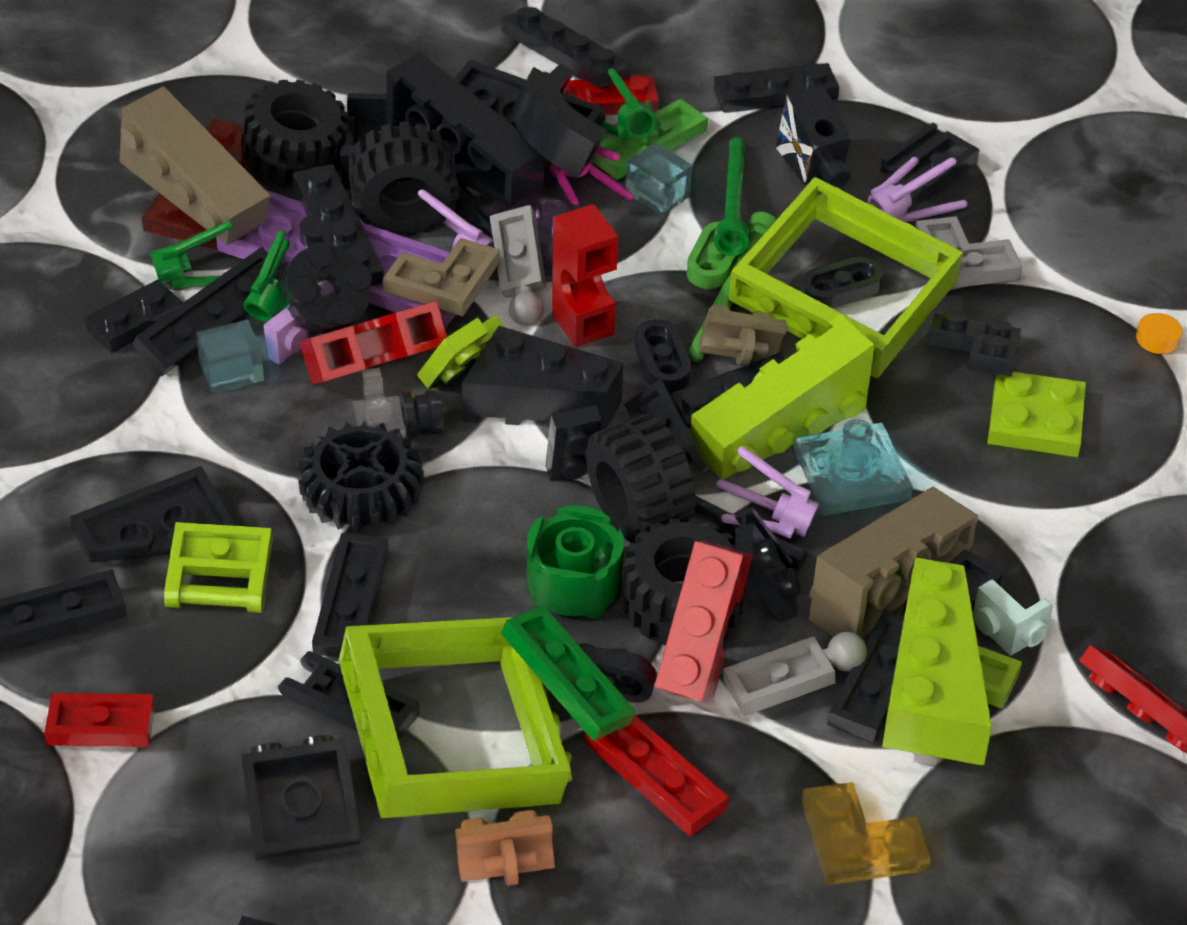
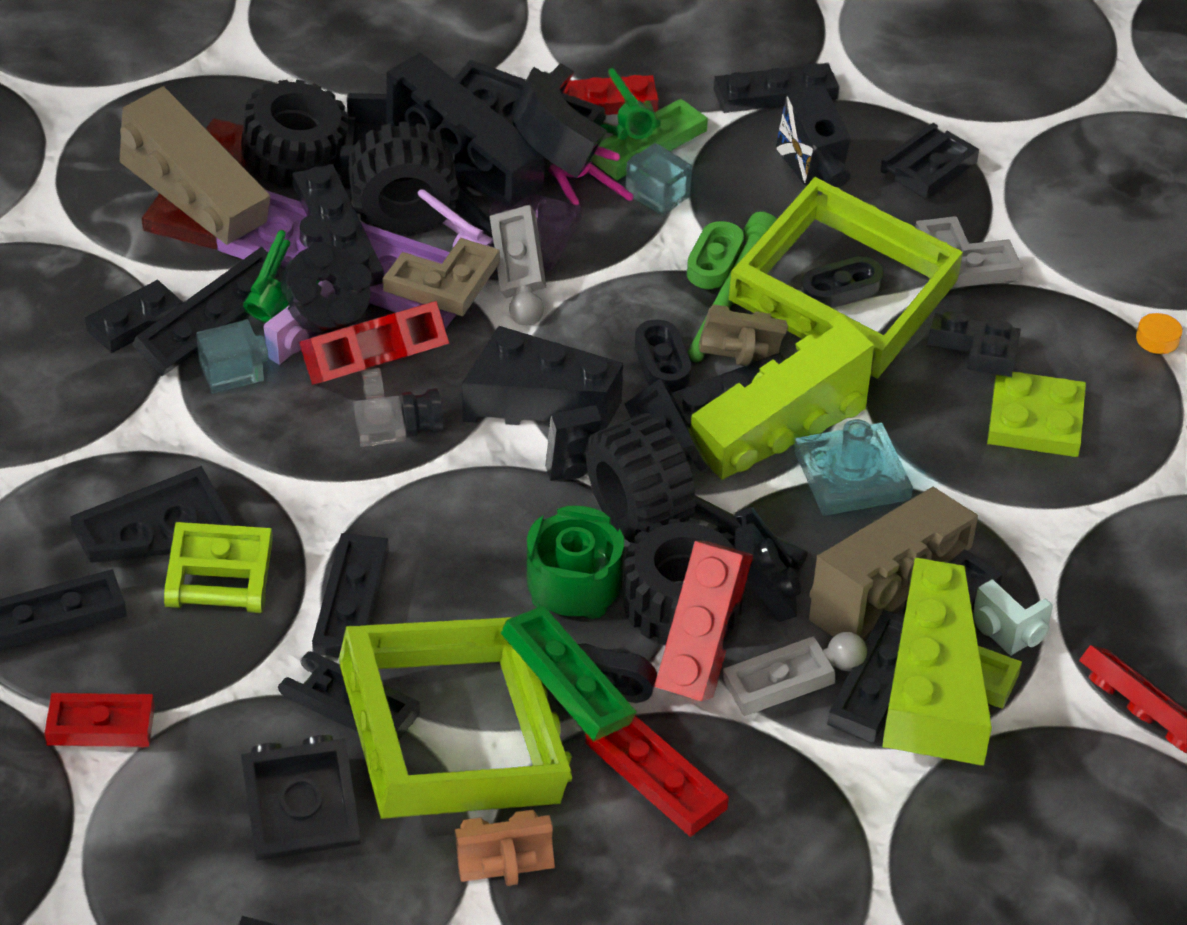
(173, 260): green plant -> none
(361, 487): black gear -> none
(457, 350): lime plate -> none
(565, 46): black plate -> none
(582, 252): red arch -> none
(732, 232): green piece -> none
(792, 512): lavender plant -> none
(856, 849): clear yellow plate -> none
(896, 199): lavender plant -> none

